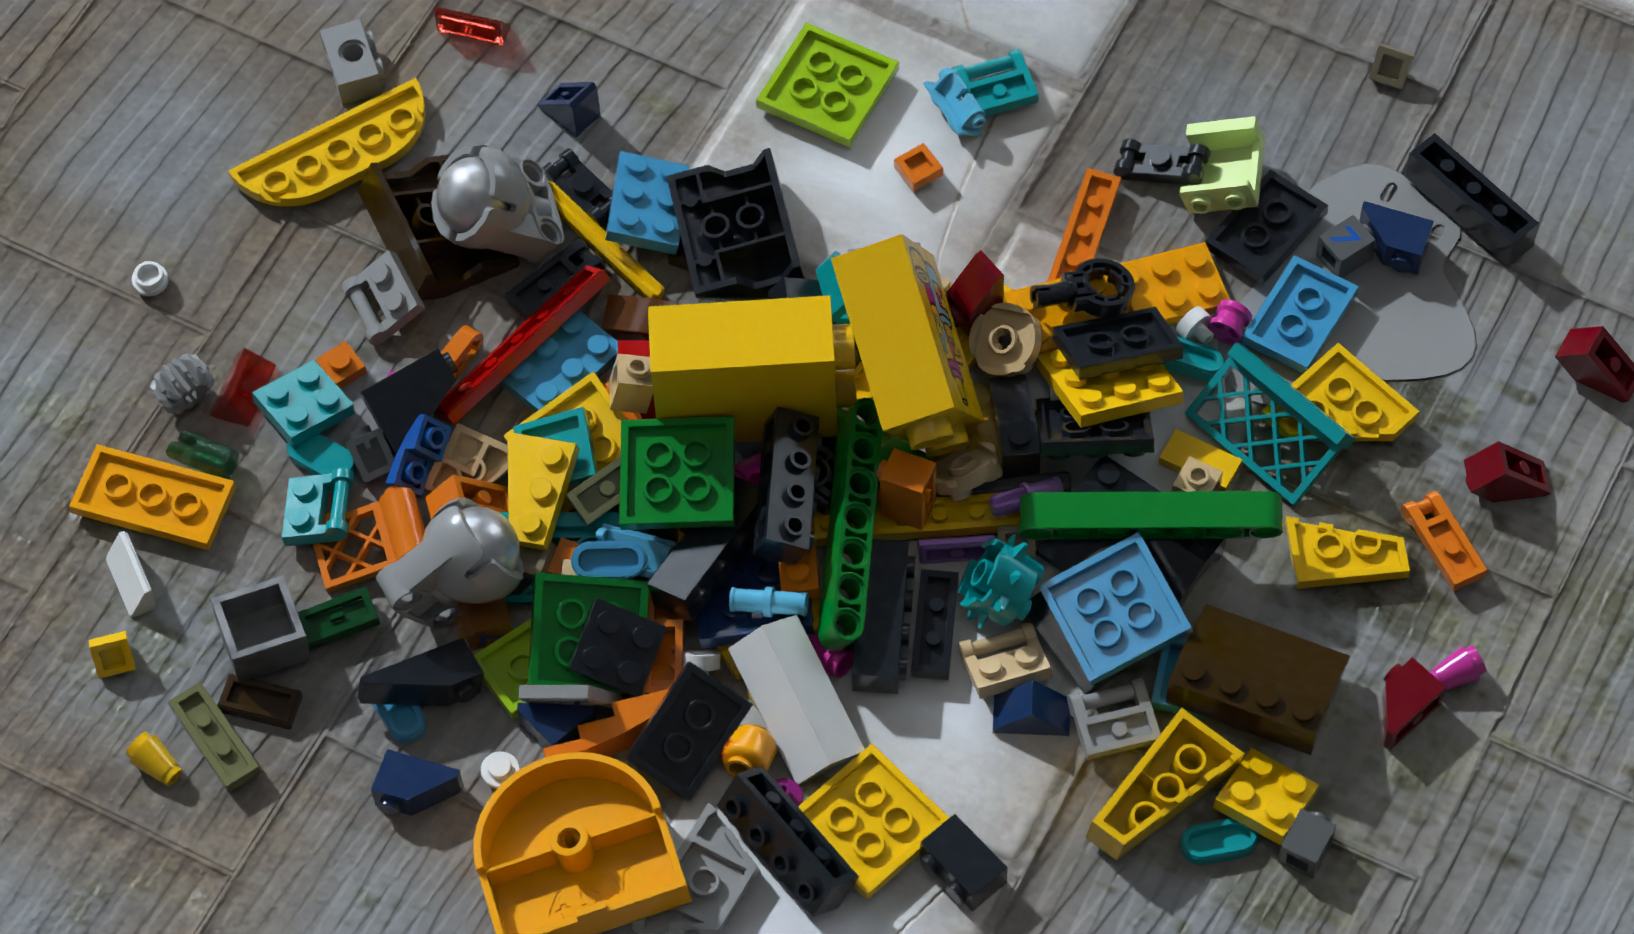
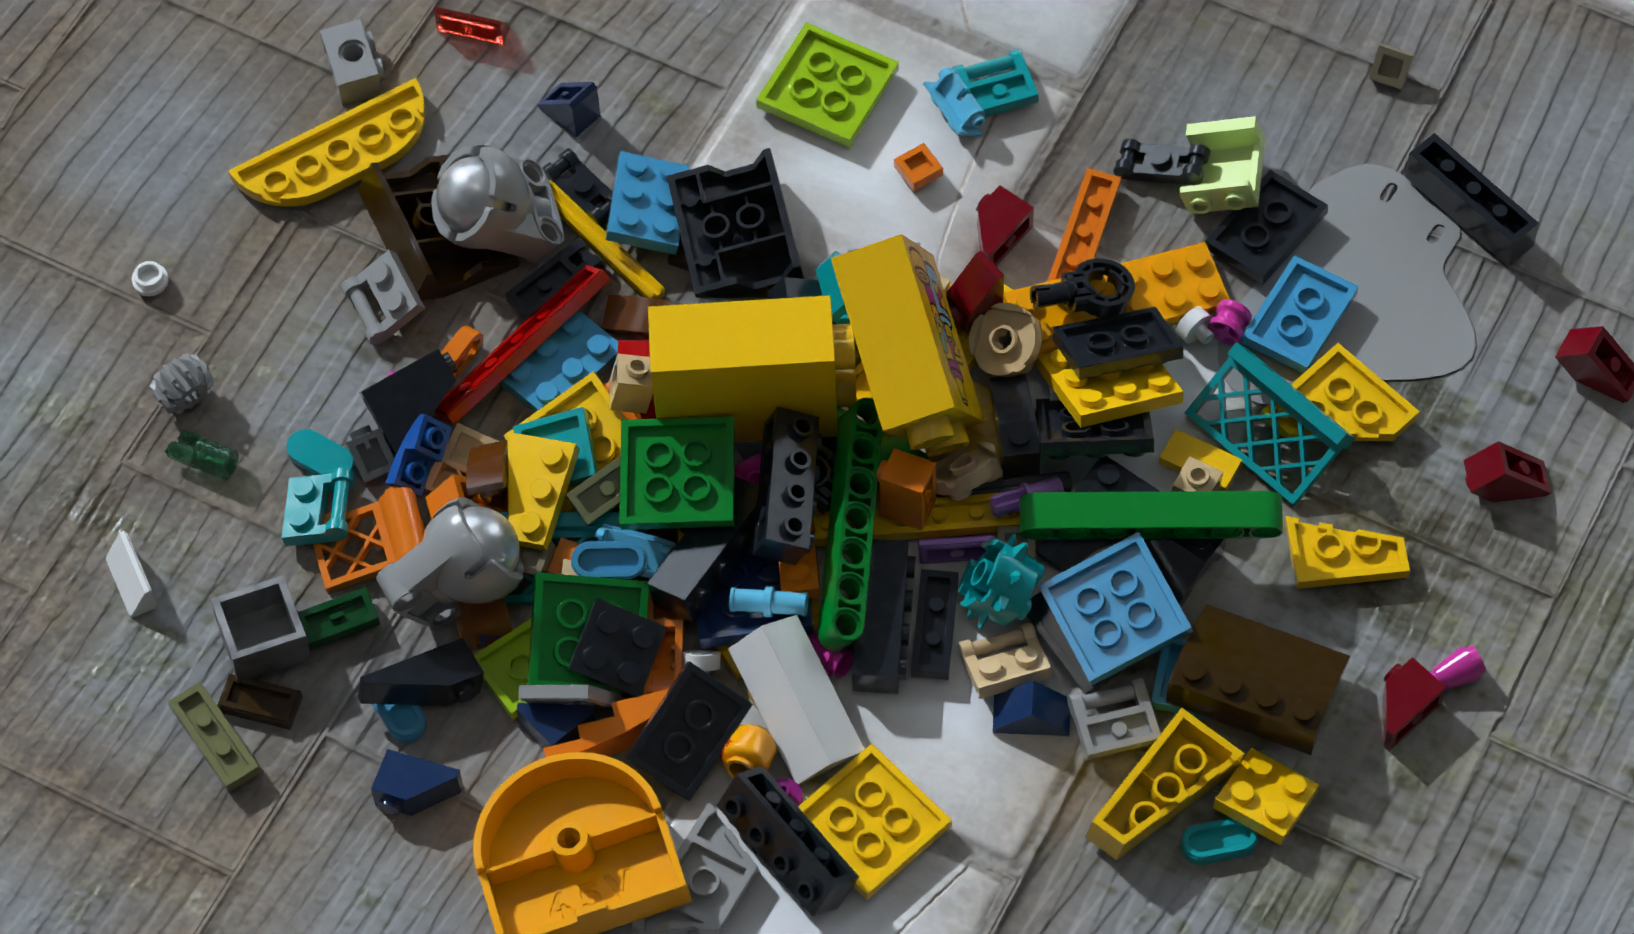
(112, 654): yellow tile -> none
(152, 497): light orange plate -> none
(153, 758): yellow cone -> none
(235, 397): clear red slope -> none
(303, 403): teal plate -> none
(342, 365): orange plate -> none
(487, 469): none -> reddish brown slope
(498, 768): white plate -> none
(962, 863): black brick -> none
(1002, 223): none -> dark red slope
(1198, 361): teal tile -> none
(1307, 842): dark grey brick -> none
(1346, 246): dark grey brick -> none
(1398, 236): dark blue slope -> none
(1445, 541): orange plate -> none

